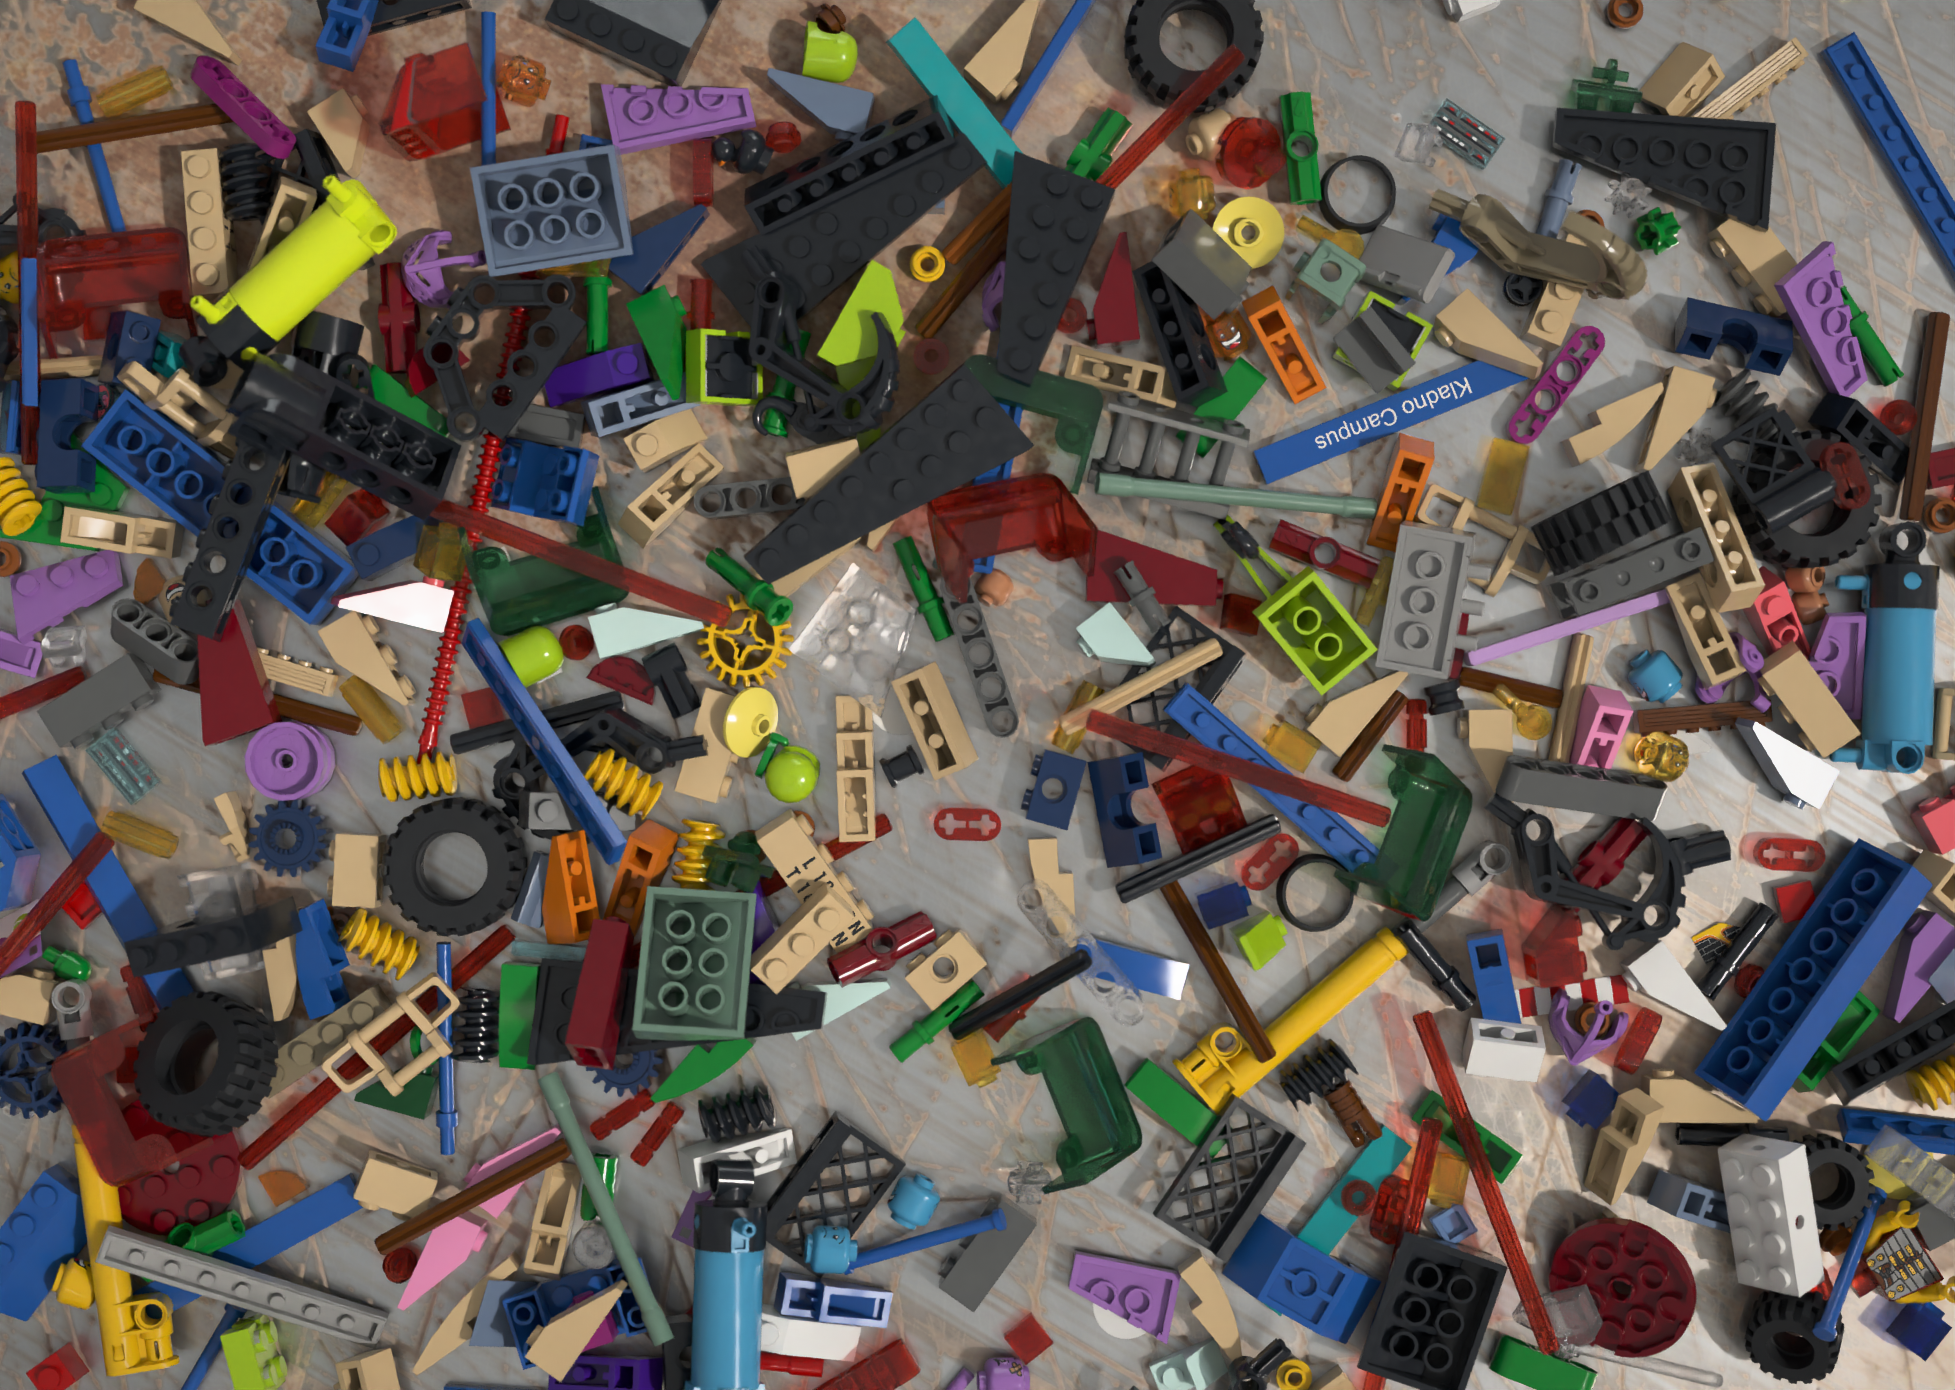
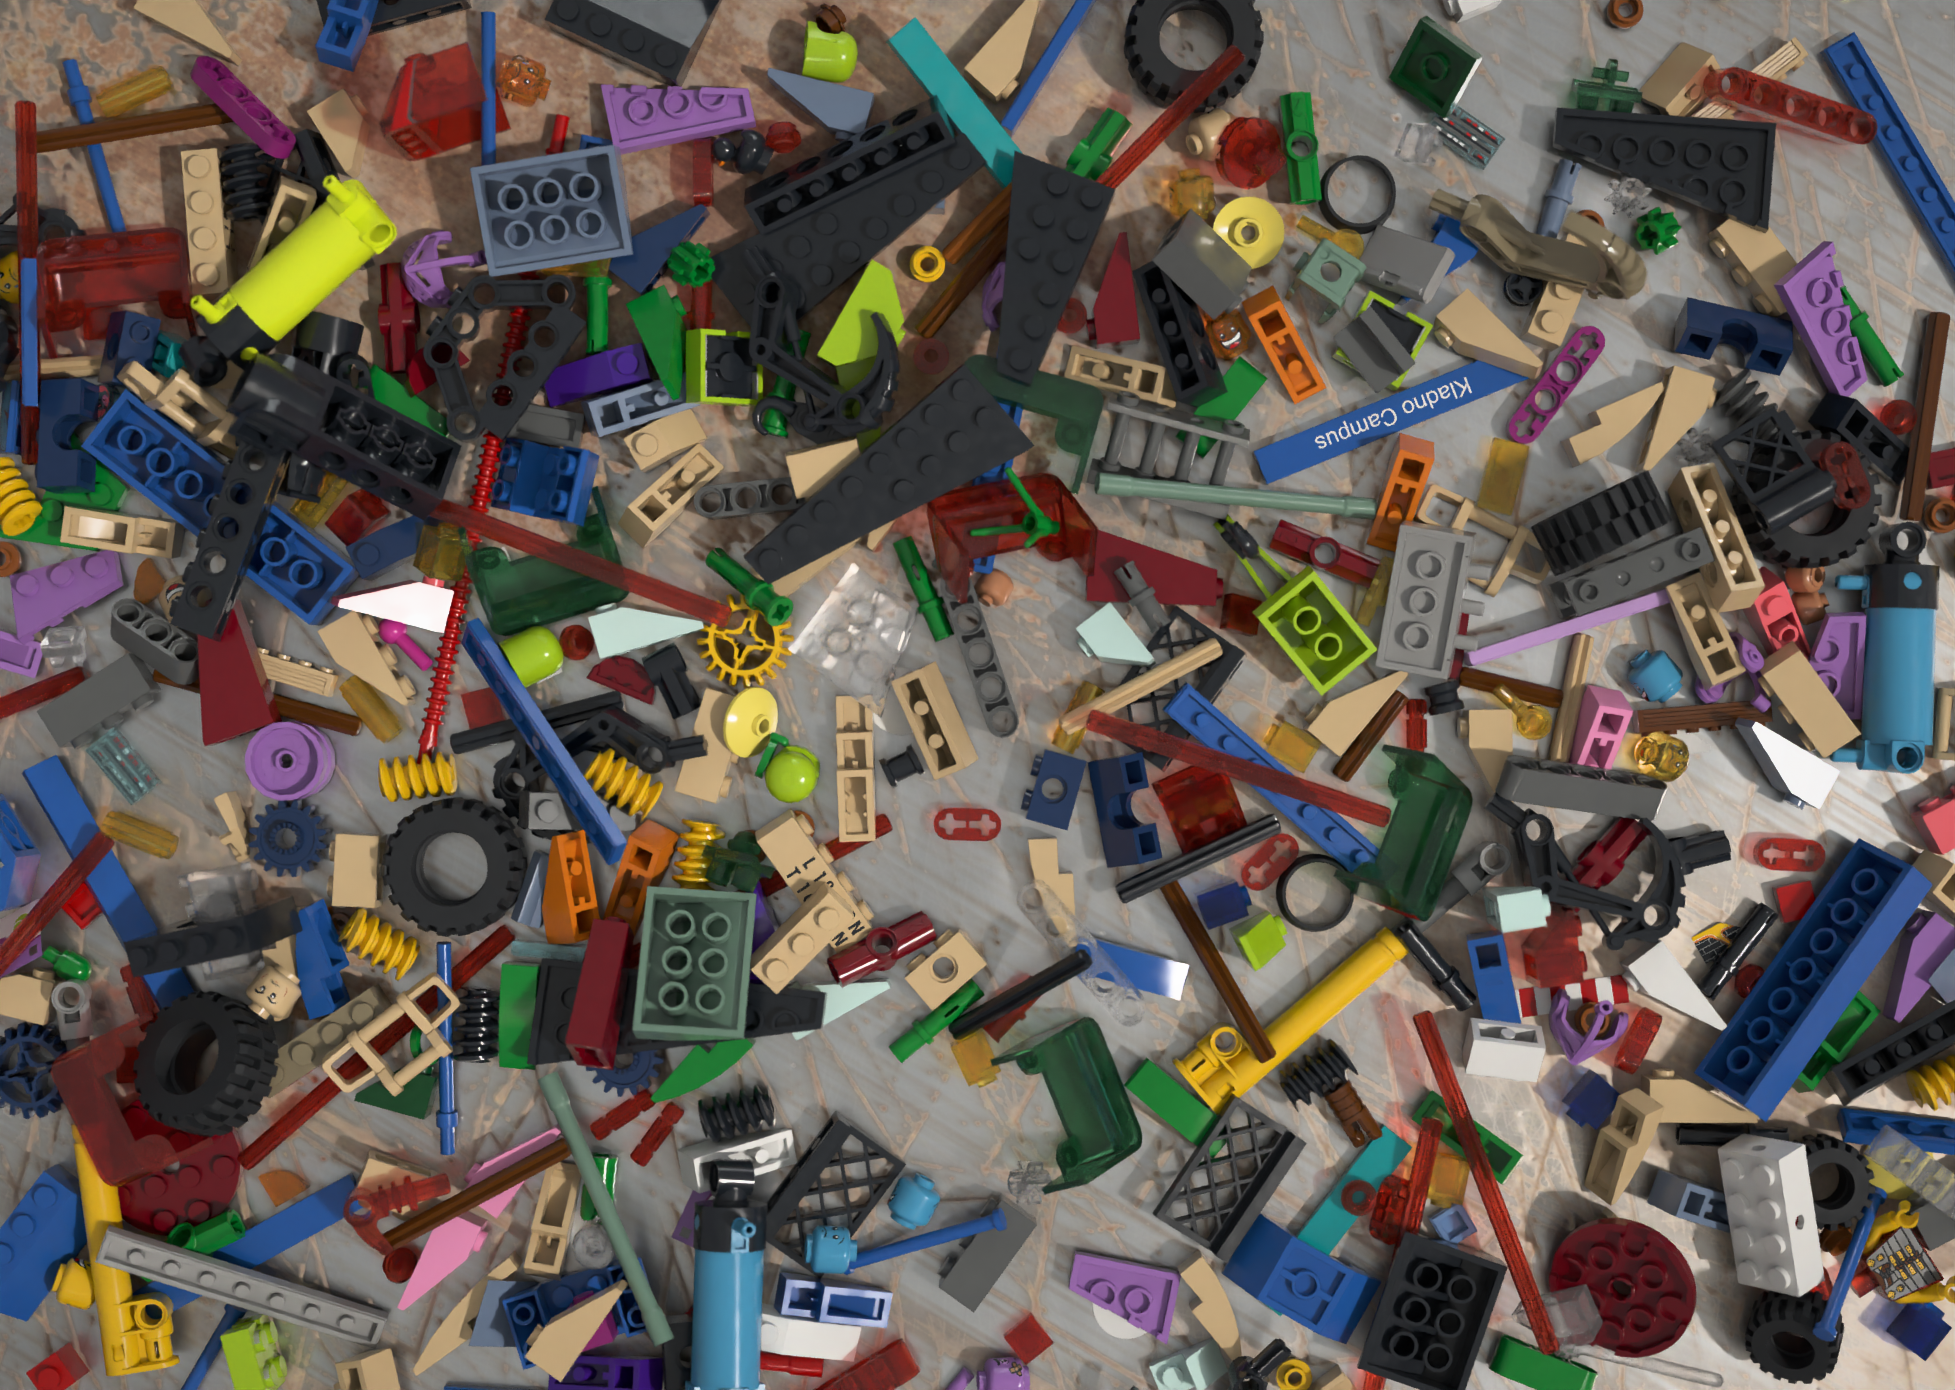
(273, 992): none -> tan head
(388, 1199): none -> clear red piece
(395, 633): none -> dark pink bar
(691, 264): none -> green gear
(1034, 522): none -> green plant
(1435, 66): none -> dark green tile
(1515, 907): none -> light aqua slope
(1806, 106): none -> clear red beam

